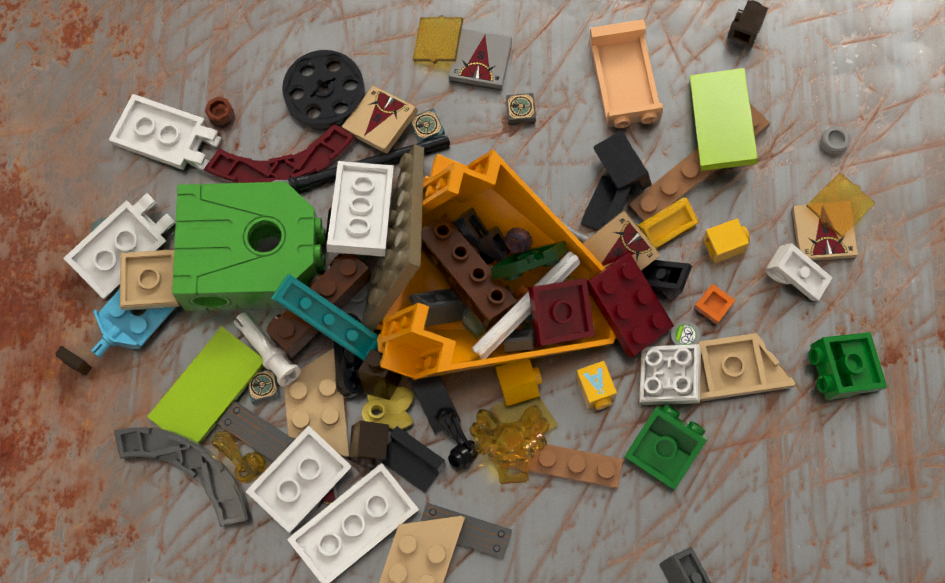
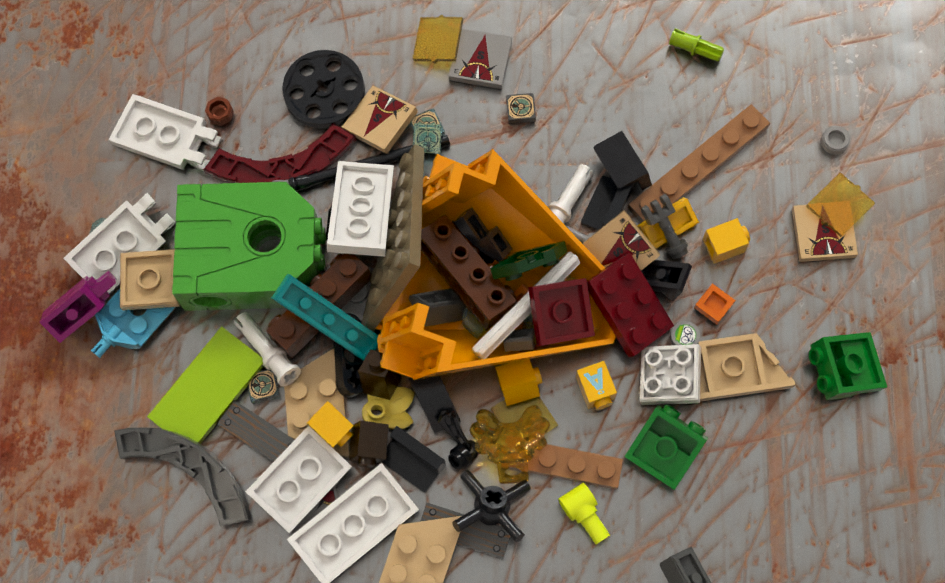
(73, 361): dark brown tile -> none
(77, 306): none -> magenta hinge
(252, 463): clear yellow piece -> none
(331, 425): none -> yellow brick
(428, 137): none -> clear light blue tile
(491, 506): none -> black bar
(518, 240): piece -> none
(571, 193): none -> white pin
(580, 506): none -> neon yellow pin
(624, 74): light nougat panel -> none
(676, 248): none -> dark grey hinge
(696, 45): none -> lime axle
(723, 119): lime tile -> none
(747, 23): dark brown brick -> none
(794, 267): white plate -> none

